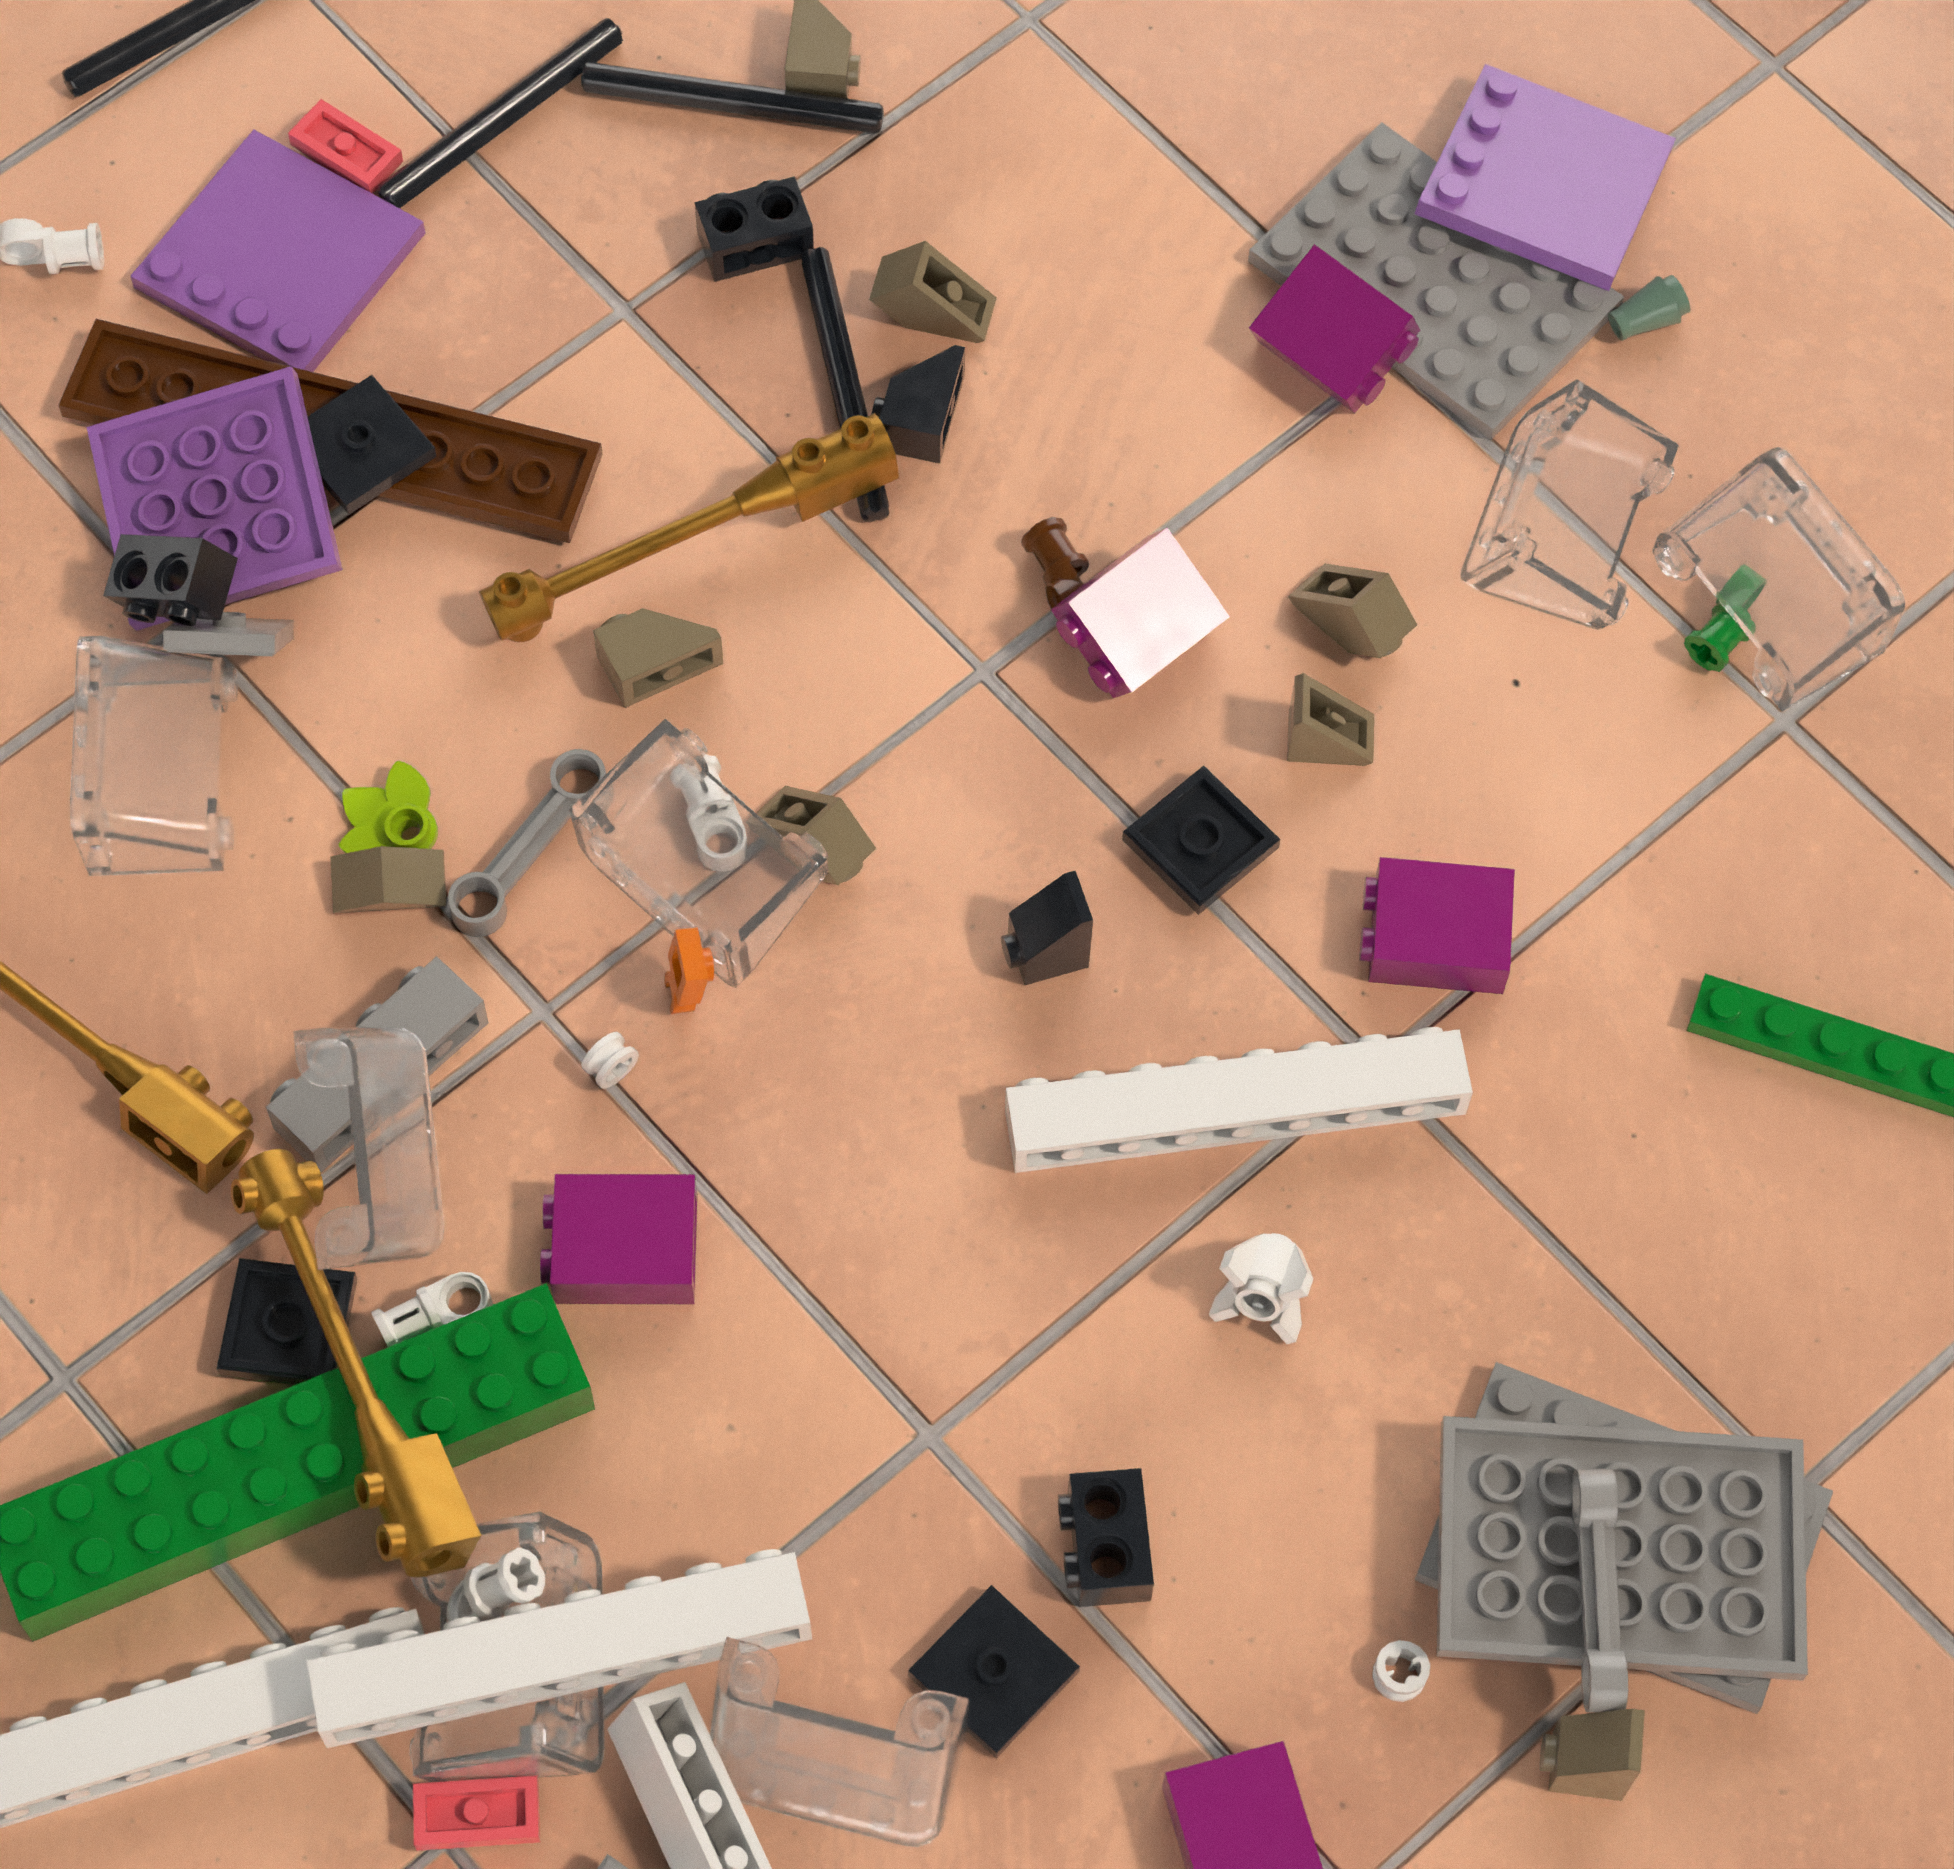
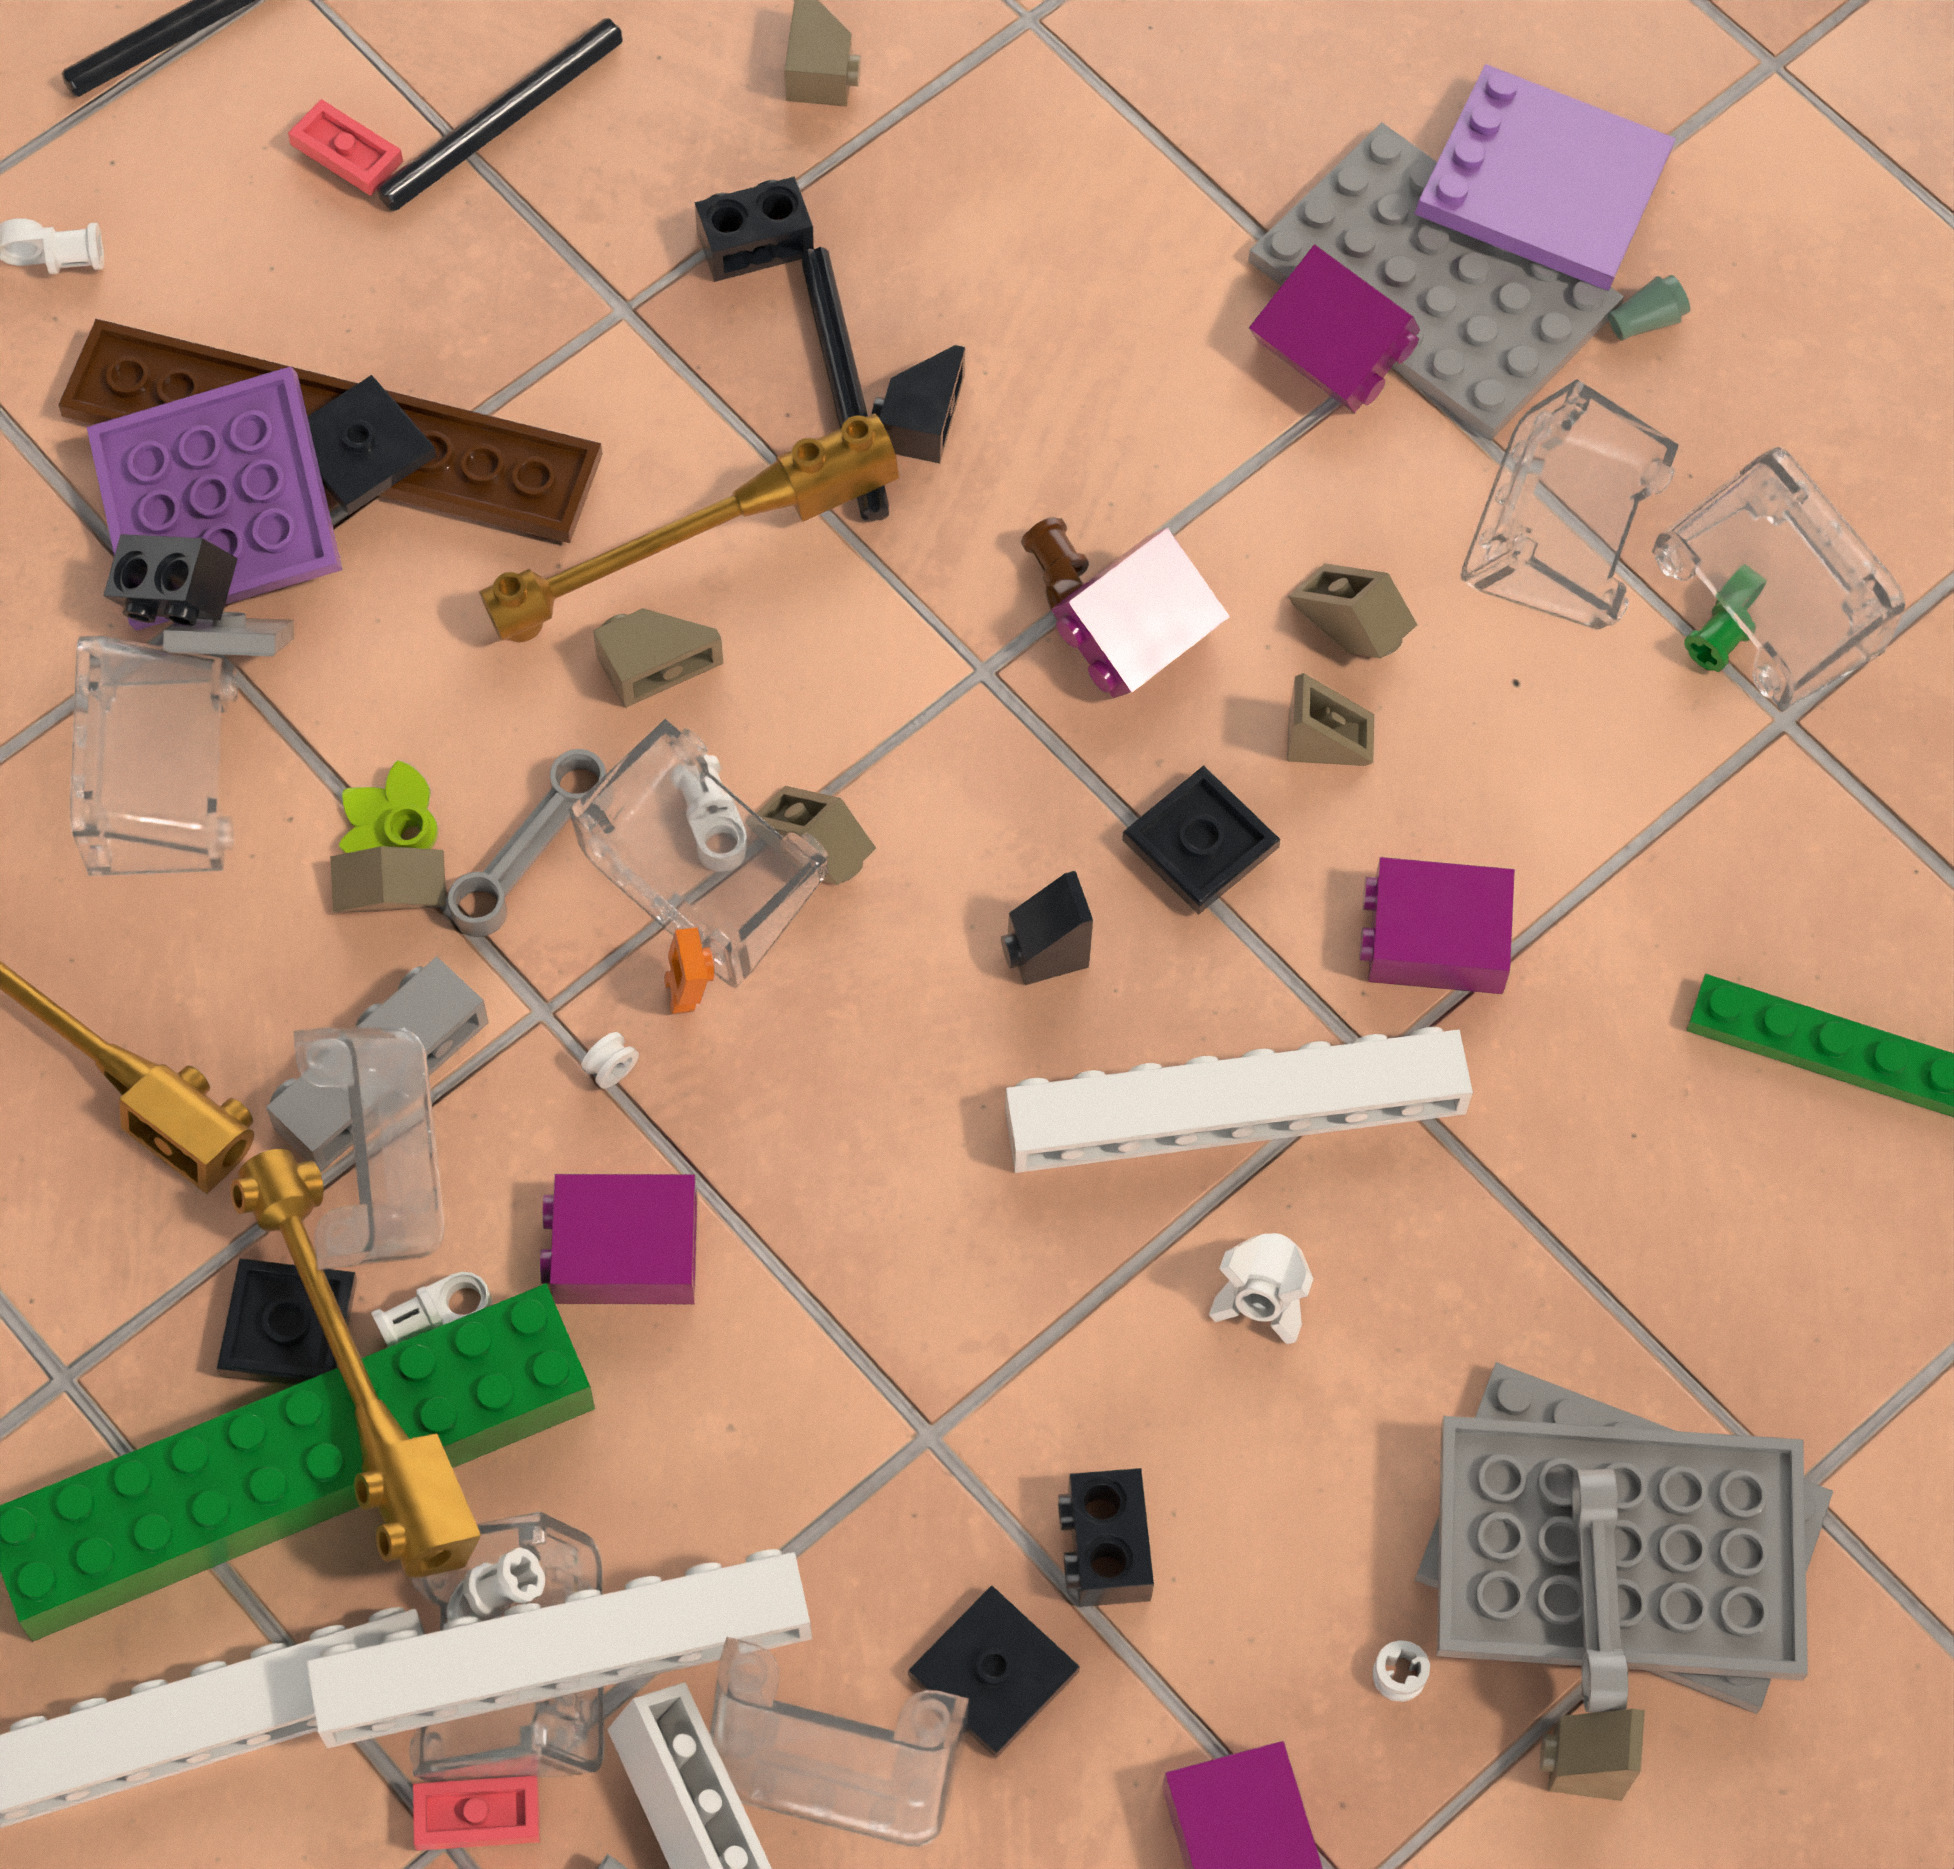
(278, 254): medium lavender plate -> none
(732, 97): black axle -> none
(932, 294): dark tan slope -> none

